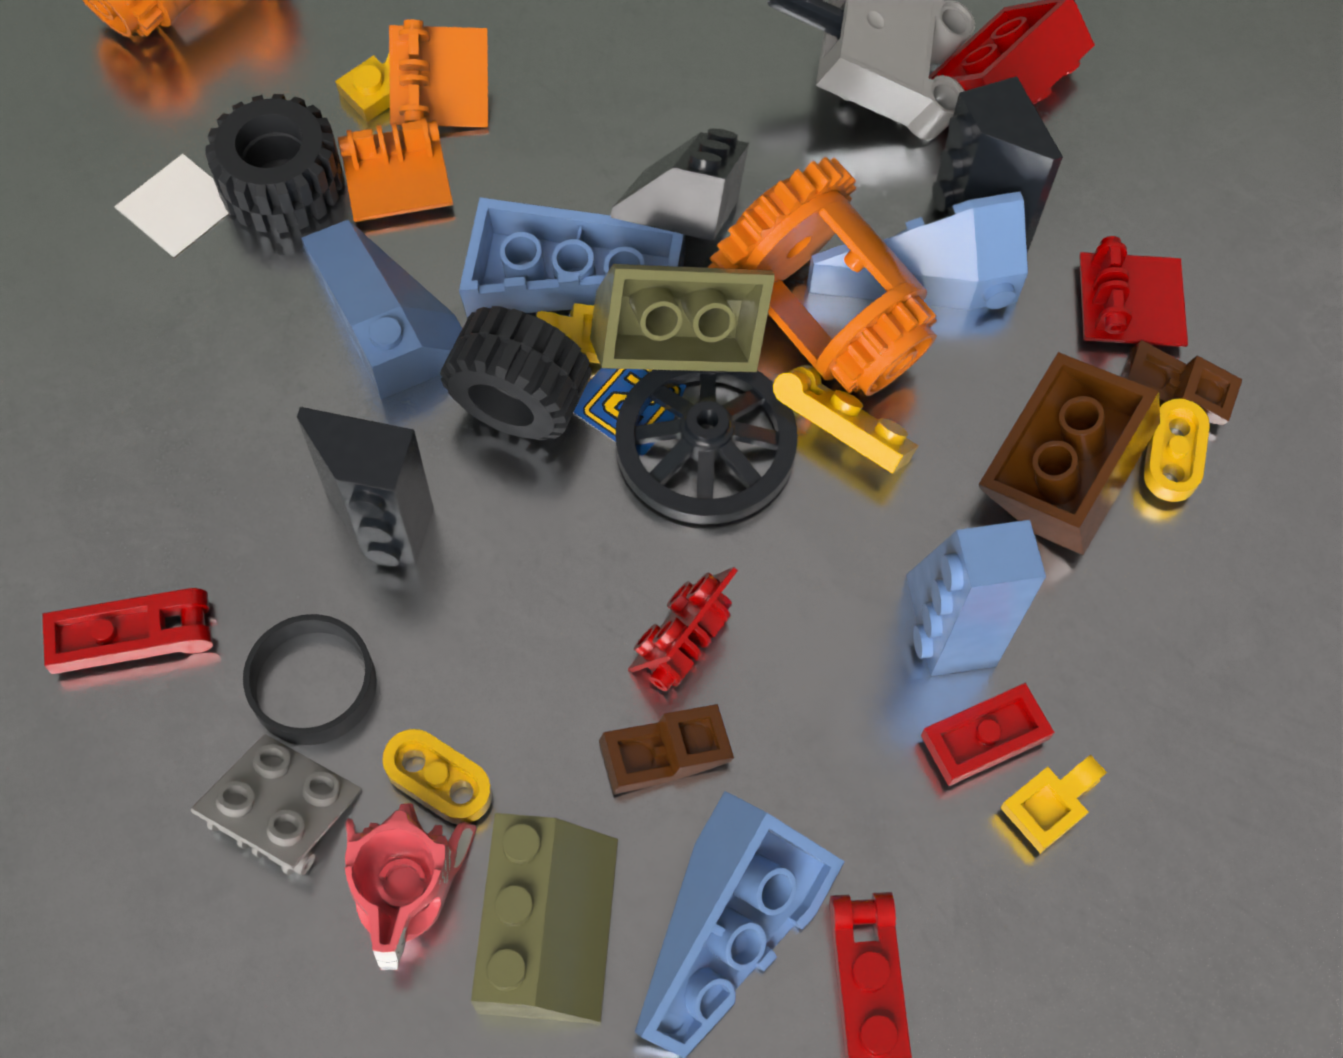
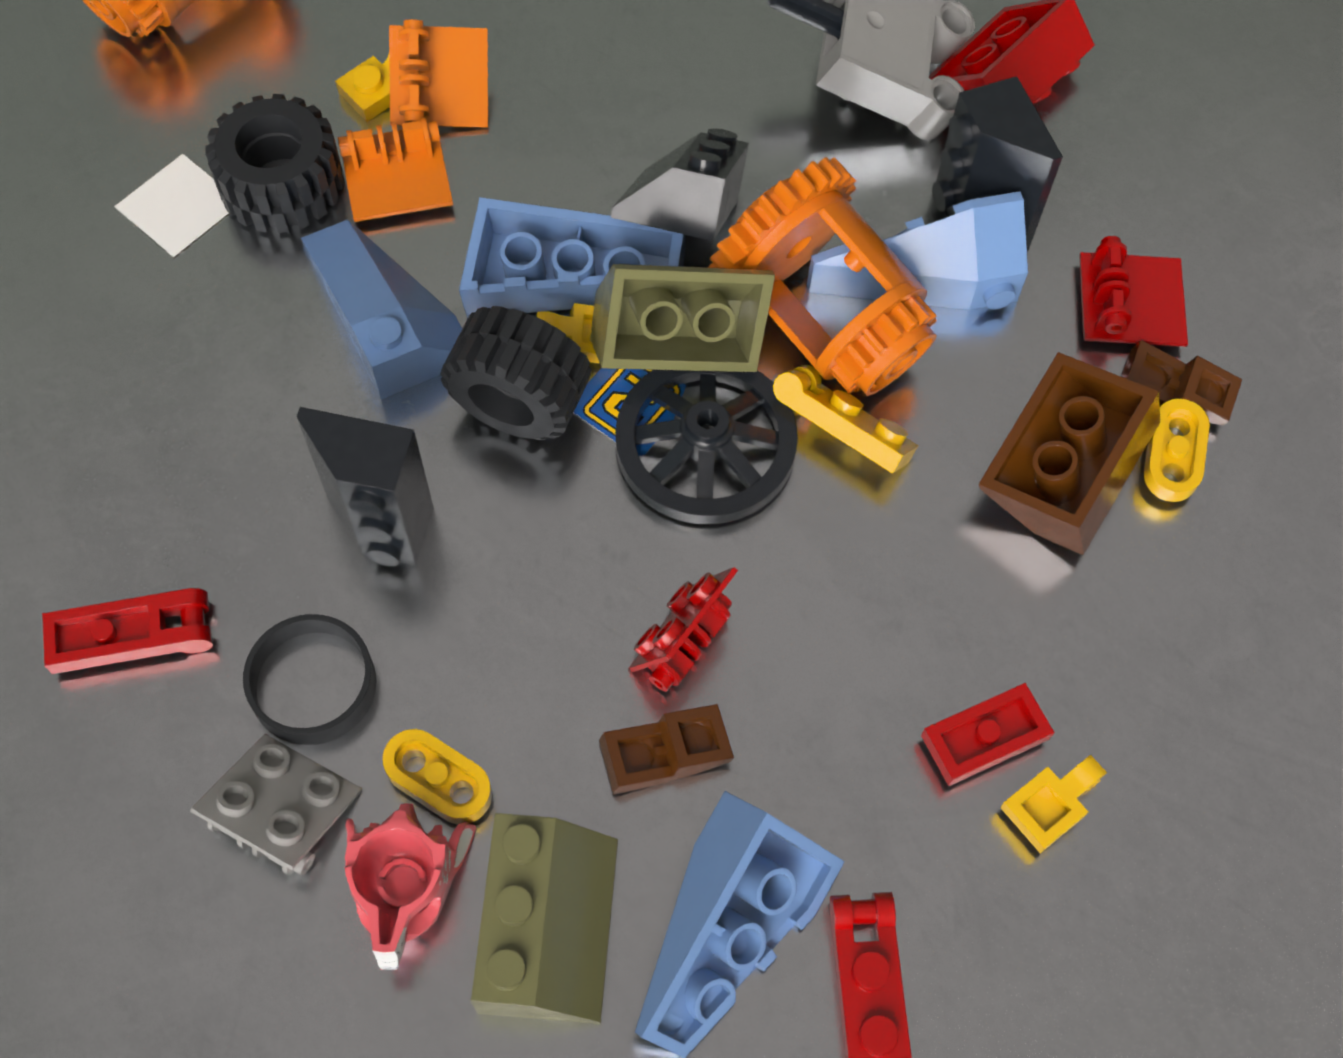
(974, 595): medium blue wedge -> none

